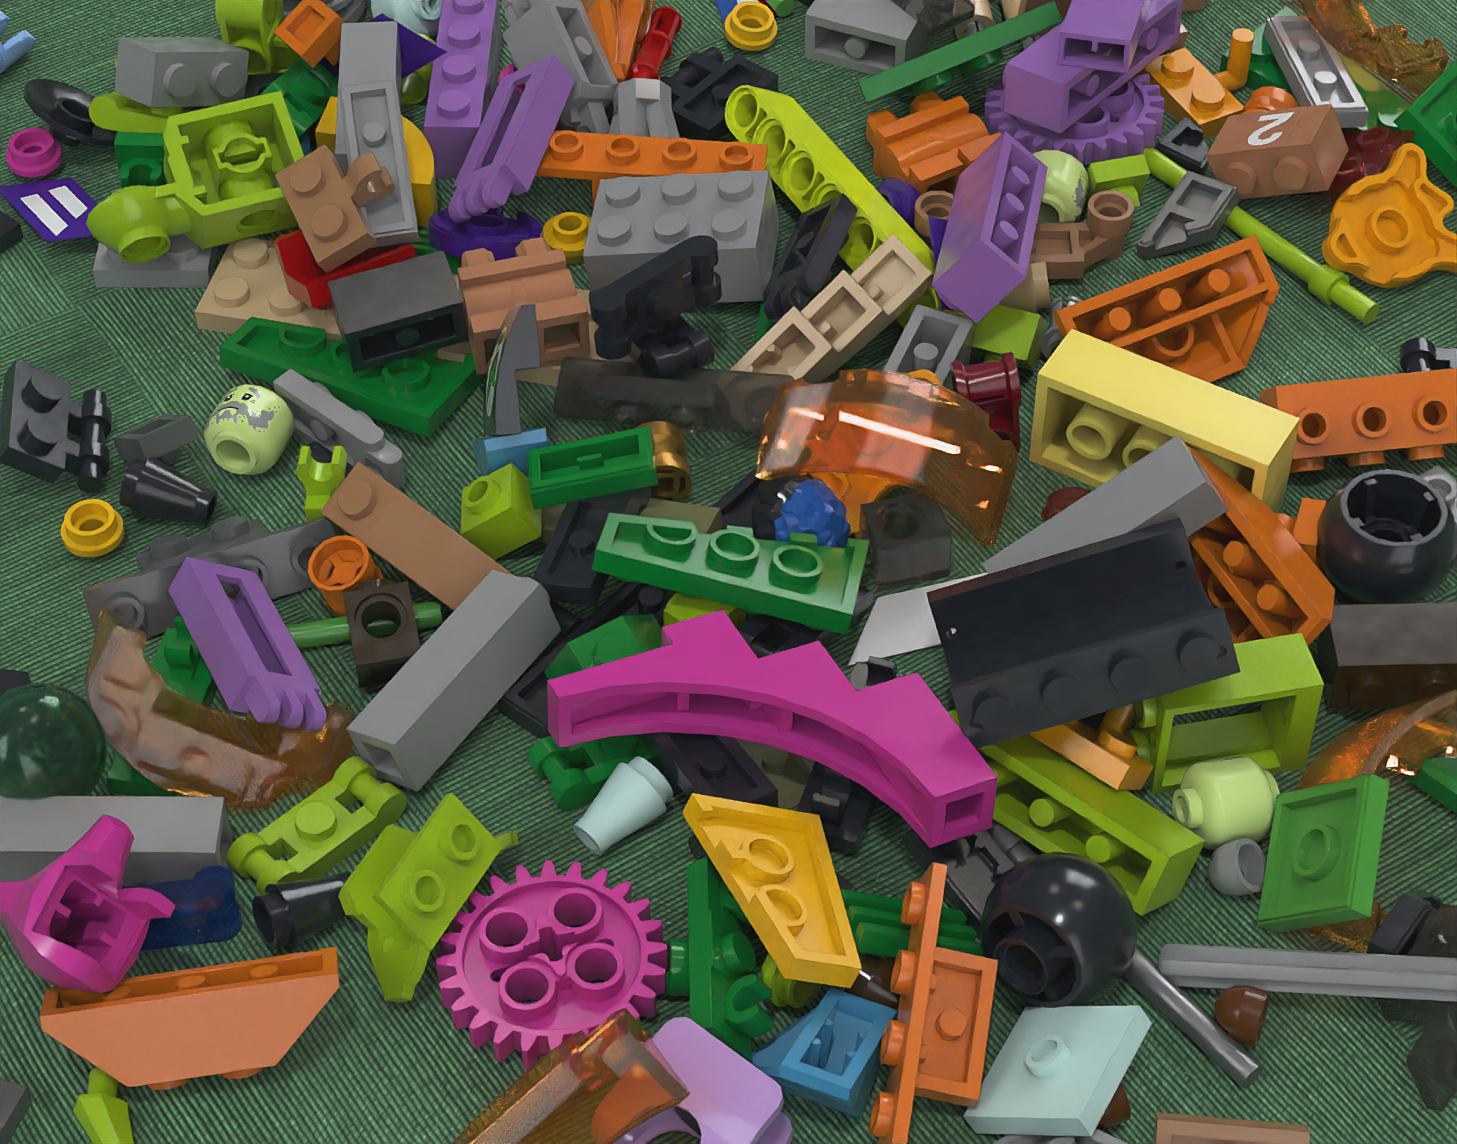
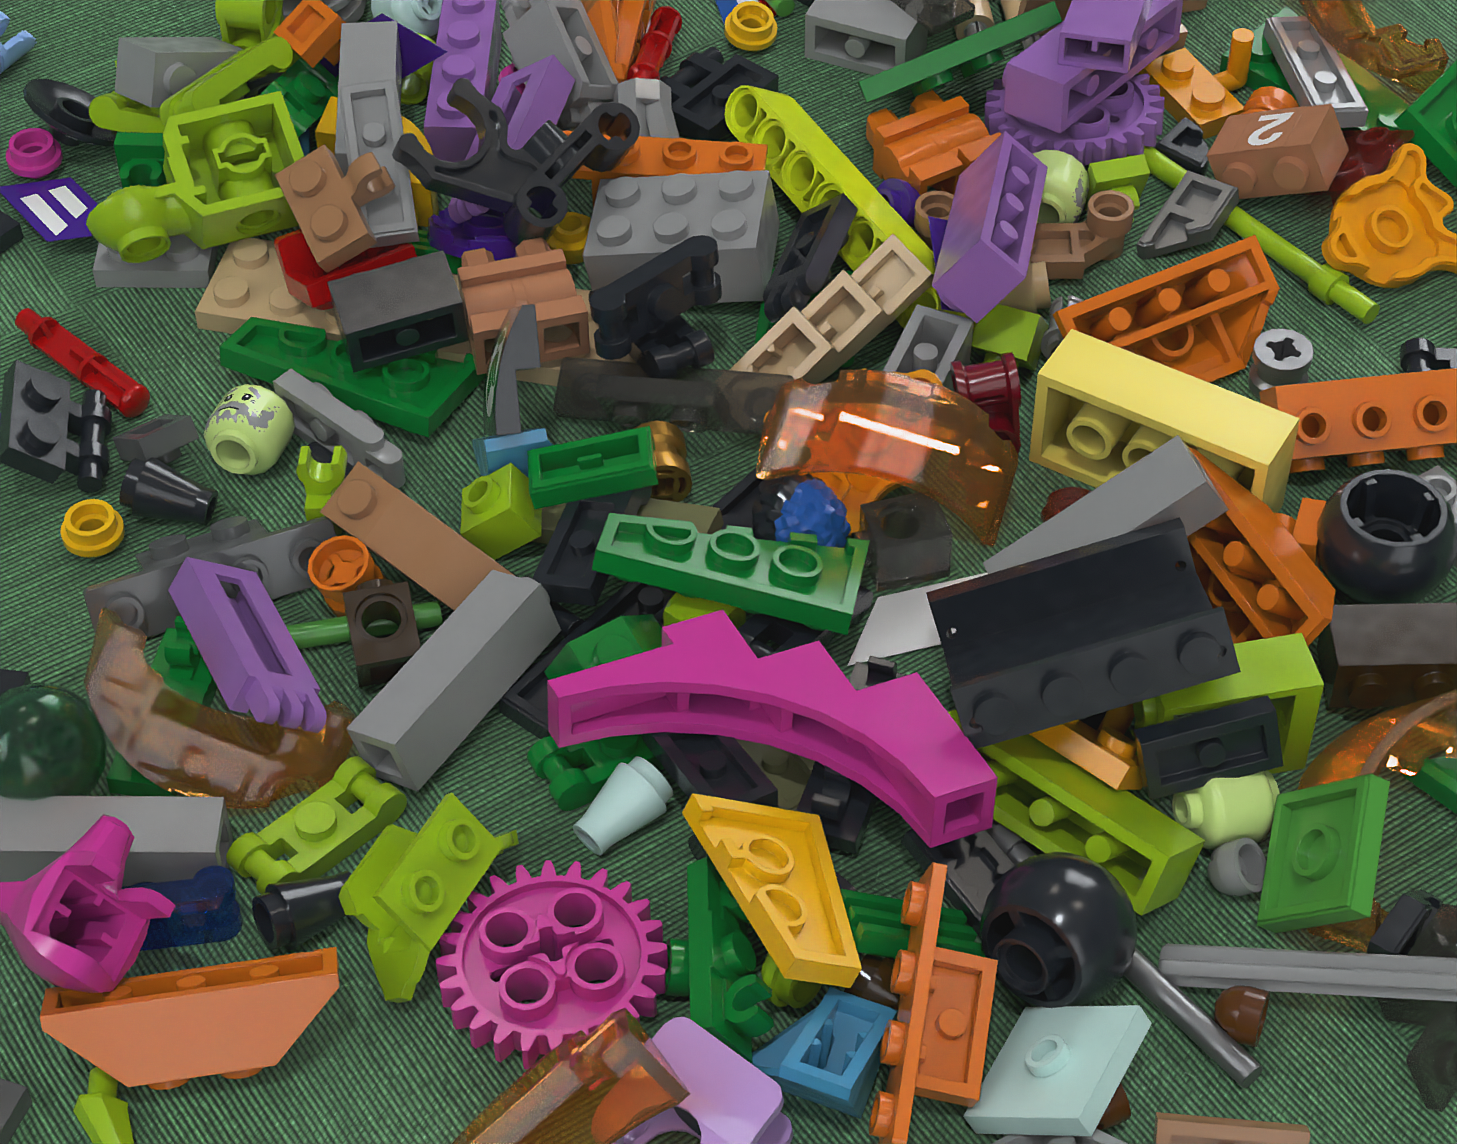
(83, 362): none -> red piece
(228, 79): none -> lime plate
(523, 177): none -> black piece
(1208, 746): none -> black plate
(1279, 360): none -> flat silver wheel

